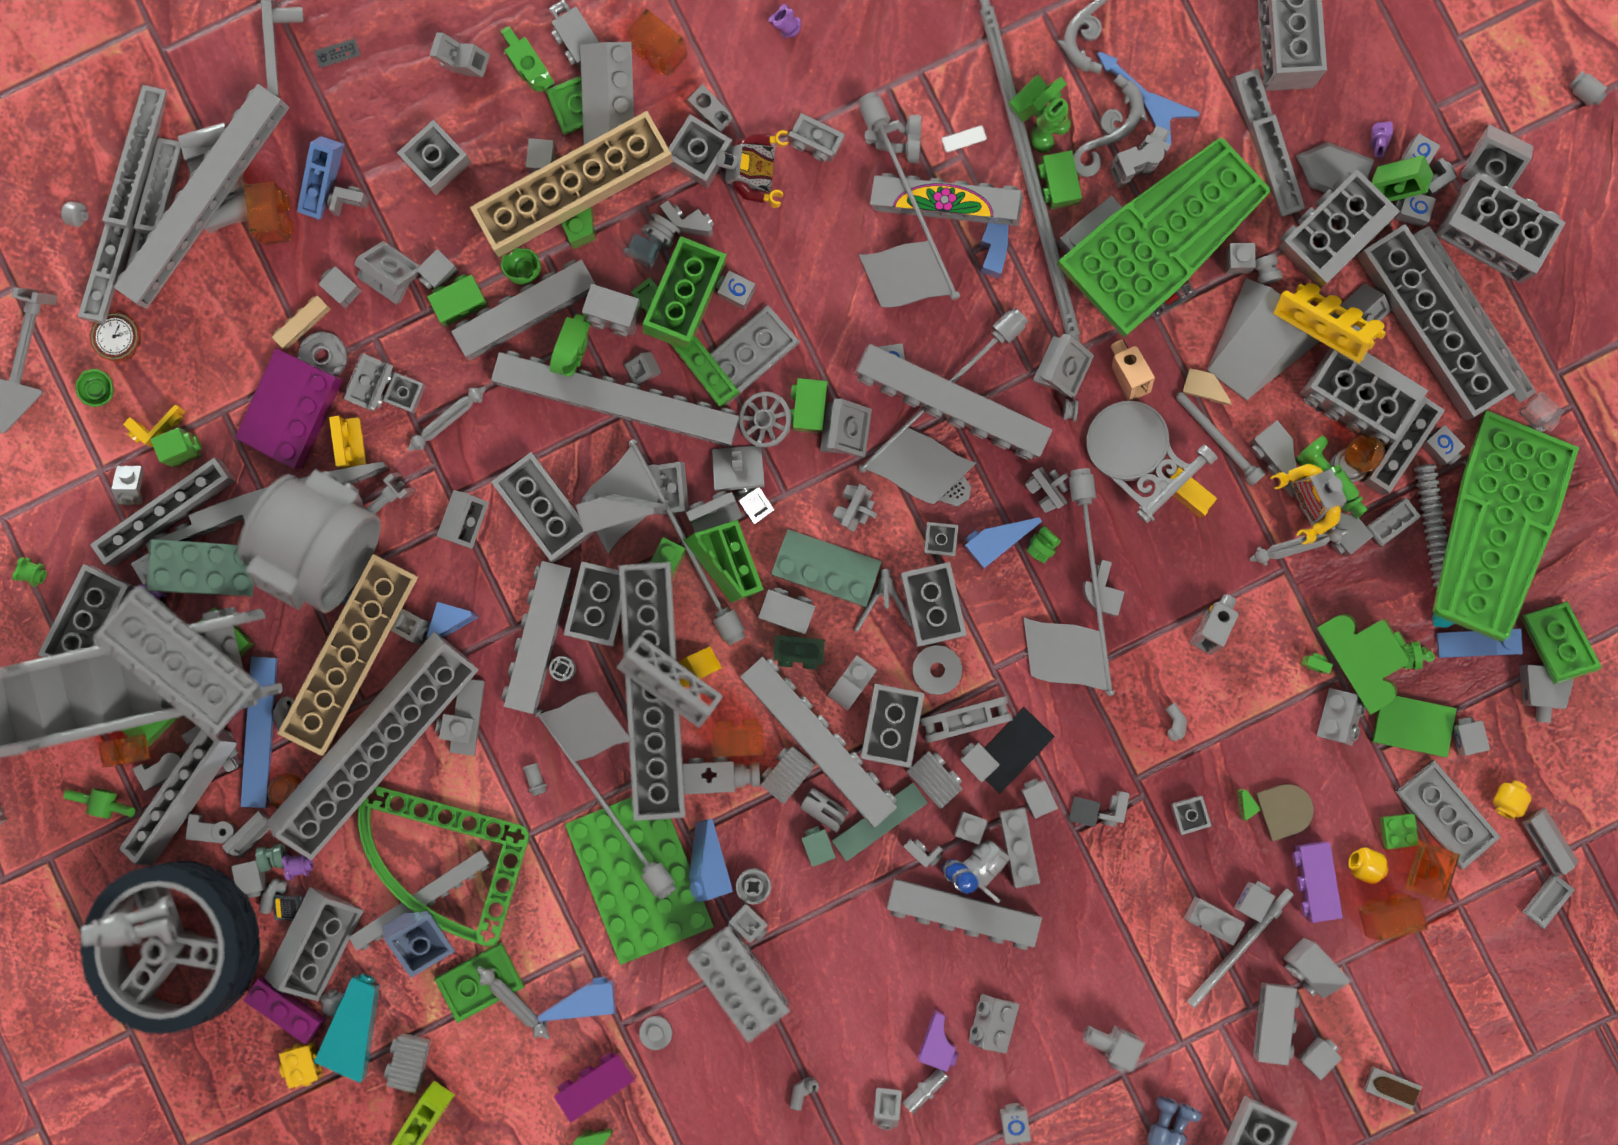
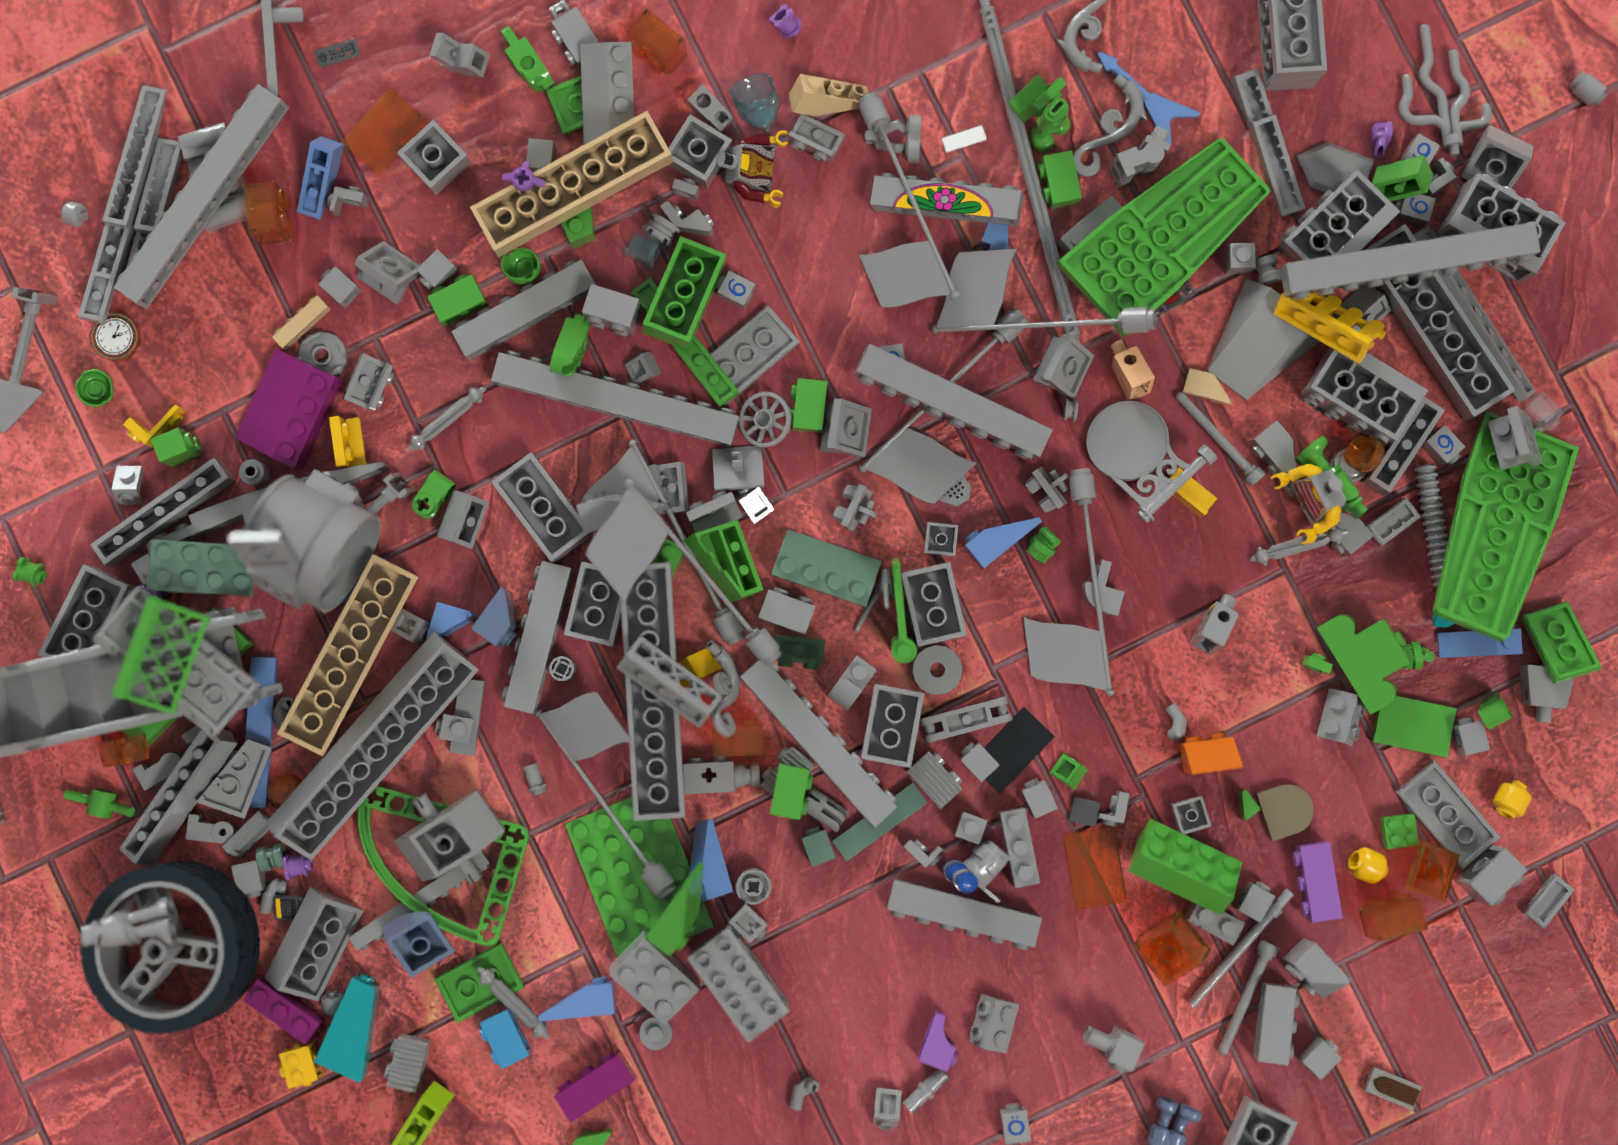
(138, 648): none -> bright green fence
(237, 782): none -> light grey wing
(261, 474): none -> light grey brick
(264, 548): none -> light grey tile
(384, 131): none -> clear orange piece
(404, 393): light grey piece -> none
(434, 492): none -> bright green piece
(468, 829): none -> light grey slope
(498, 620): none -> sand blue slope
(505, 1038): none -> dark azure brick
(523, 178): none -> medium lavender piece
(631, 543): none -> light grey flag
(654, 978): none -> light grey brick
(678, 919): none -> bright green slope
(686, 188): none -> light grey plate
(728, 685): none -> light grey plant
(756, 100): none -> clear light blue helmet
(790, 791): none -> bright green brick
(824, 96): none -> tan slope
(902, 644): none -> bright green piece
(982, 286): none -> light grey flag
(1068, 771): none -> bright green slope
(1095, 868): none -> clear orange piece
(1171, 948): none -> clear orange brick
(1185, 866): none -> bright green brick
(1209, 755): none -> orange slope
(1266, 953): none -> light grey piece
(1410, 260): none -> light grey brick
(1450, 126): none -> light grey plant
(1491, 876): none -> light grey brick
(1494, 711): none -> bright green piece
(1515, 439): none -> light grey bracket
(1550, 842): light grey piece -> none

